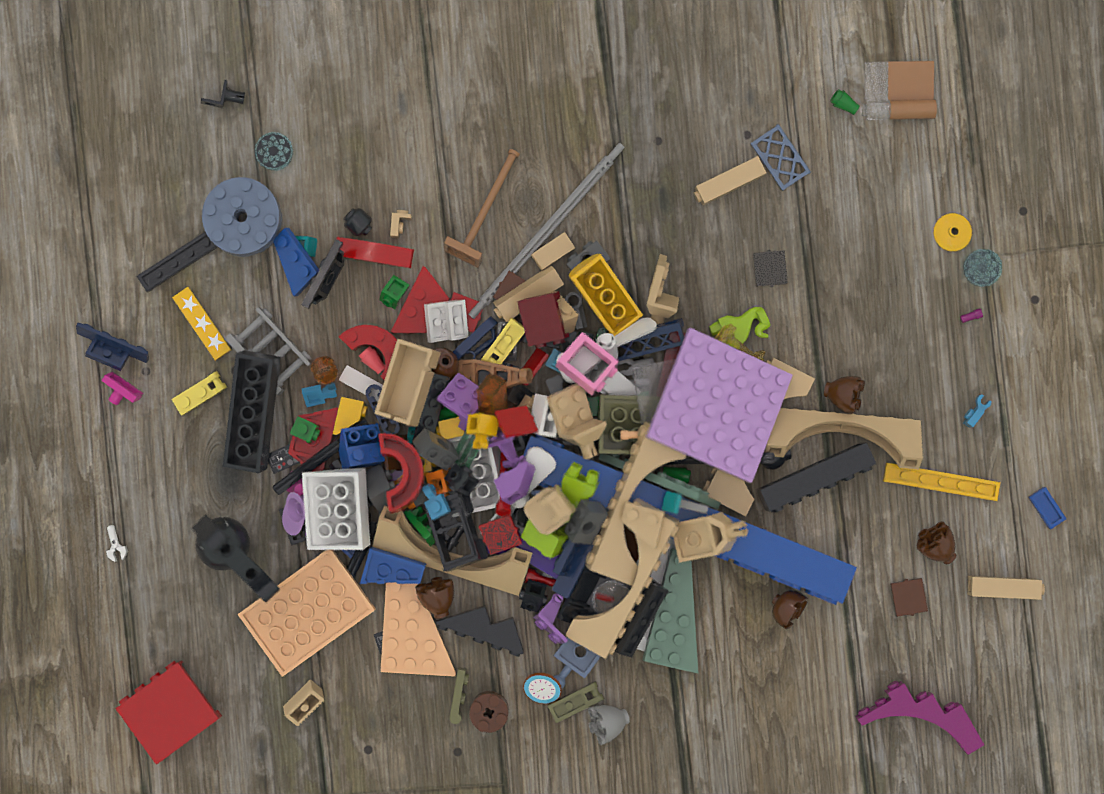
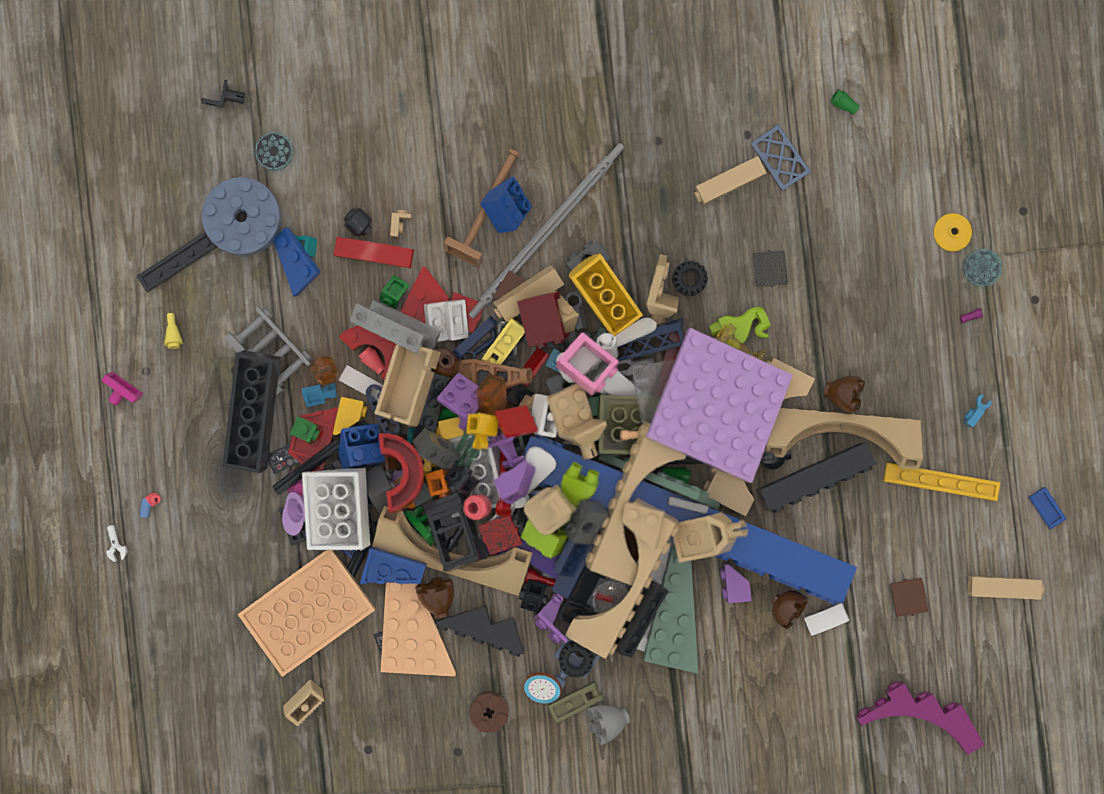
(109, 349): dark blue bracket -> none
(148, 502): none -> arm
(167, 712): red panel -> none
(172, 337): none -> light yellow cone
(198, 393): light yellow plate -> none
(202, 323): yellow tile -> none
(225, 546): black beam -> none
(326, 277): black wing -> none
(395, 326): none -> light grey fence
(437, 504): dark azure plate -> none
(458, 697): olive plate -> none
(477, 506): none -> coral head
(506, 205): none -> blue slope
(553, 251): tan slope -> none
(569, 669): none -> black tyre
(672, 502): teal slope -> none
(701, 278): none -> black tyre
(736, 586): none -> medium lavender slope
(826, 619): none -> white slope
(899, 90): medium nougat door -> none
(937, 543): reddish brown piece -> none

